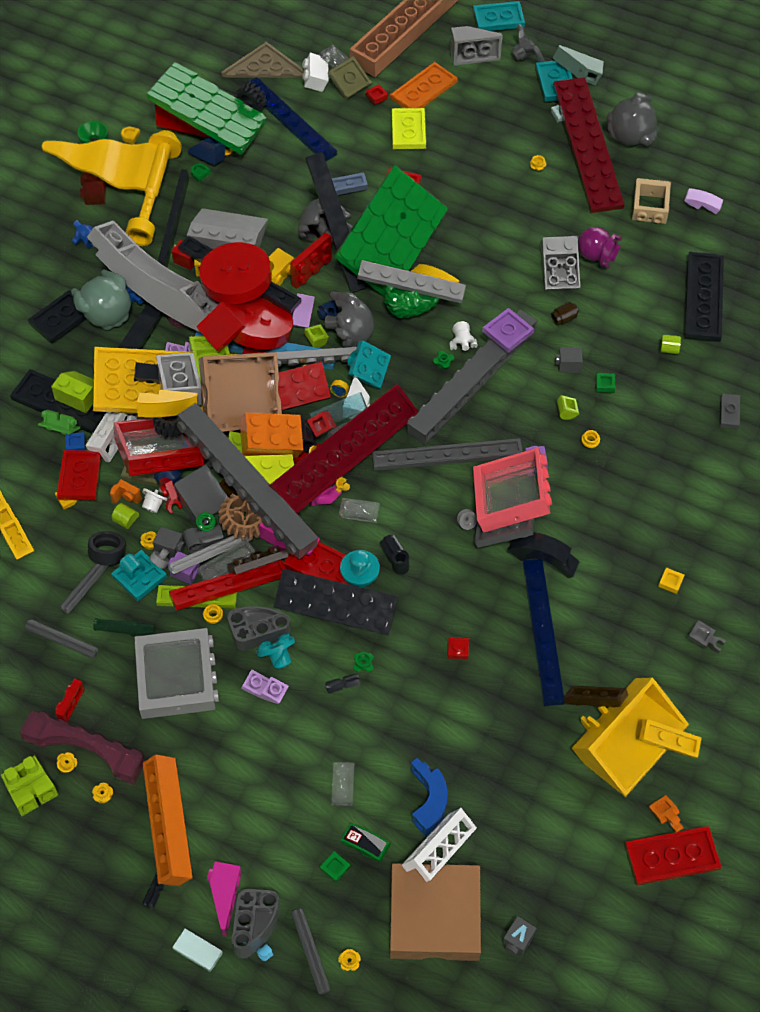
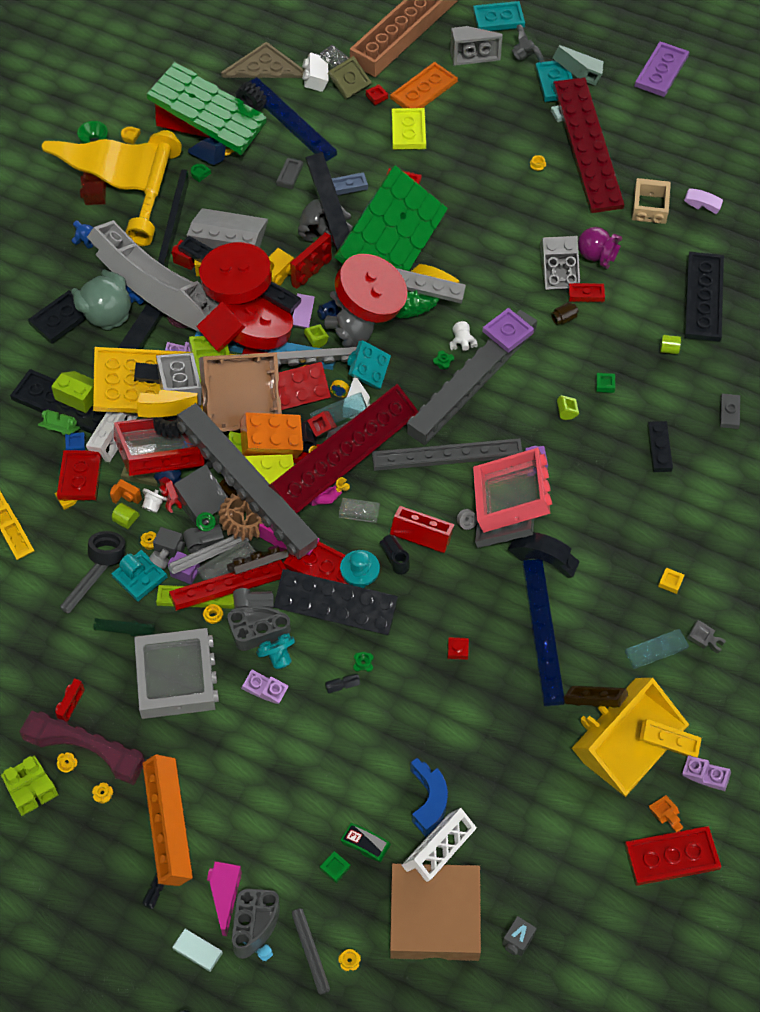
(61, 638): dark grey axle -> none
(244, 597): none -> dark grey piece
(289, 173): none -> dark grey tile
(343, 784): clear plate -> none
(371, 288): none -> brick
(422, 529): none -> red brick
(569, 359): dark grey brick -> none
(586, 292): none -> red plate
(593, 435): yellow plate -> none
(633, 121): dark grey piece -> none
(656, 648): none -> clear light blue tile
(660, 446): none -> black plate
(662, 69): none -> medium lavender plate
(706, 774): none -> lavender slope

